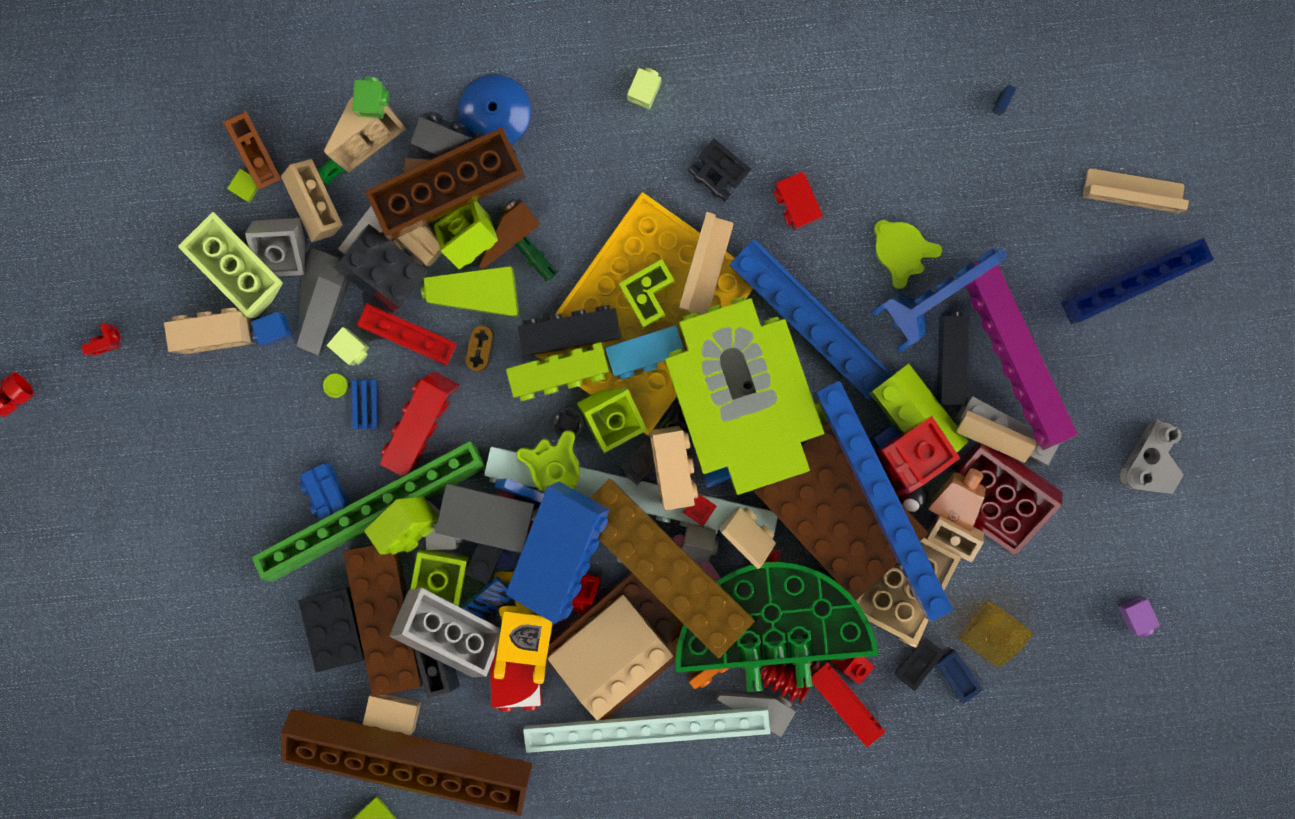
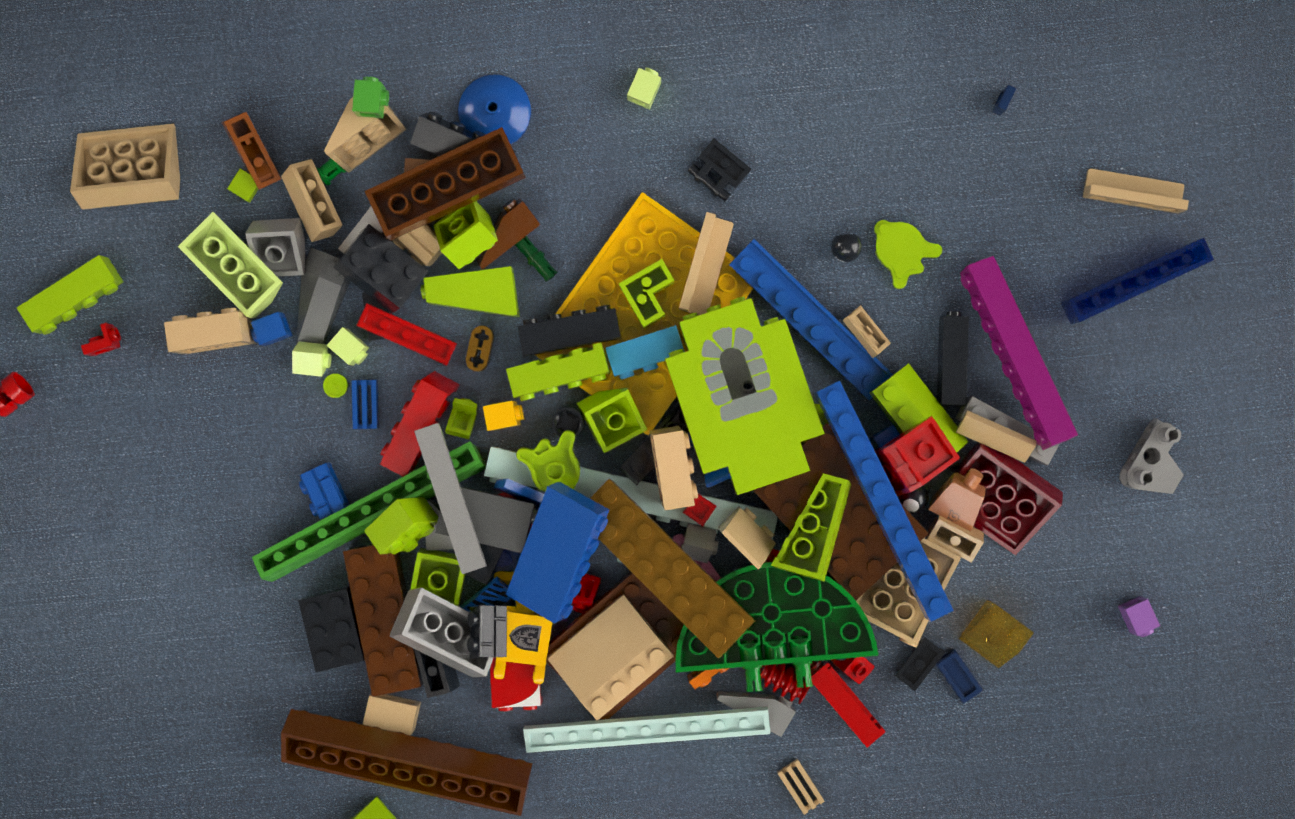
(70, 294): none -> lime brick
(126, 167): none -> tan slope
(310, 359): none -> yellowish green brick
(450, 498): none -> light grey tile
(462, 418): none -> lime bracket
(487, 632): none -> brick
(503, 415): none -> yellow brick
(798, 201): red brick -> none
(811, 803): none -> tan tile
(812, 539): none -> lime wedge
(846, 247): none -> black piece
(869, 335): none -> tan tile
(910, 314): blue hinge -> none

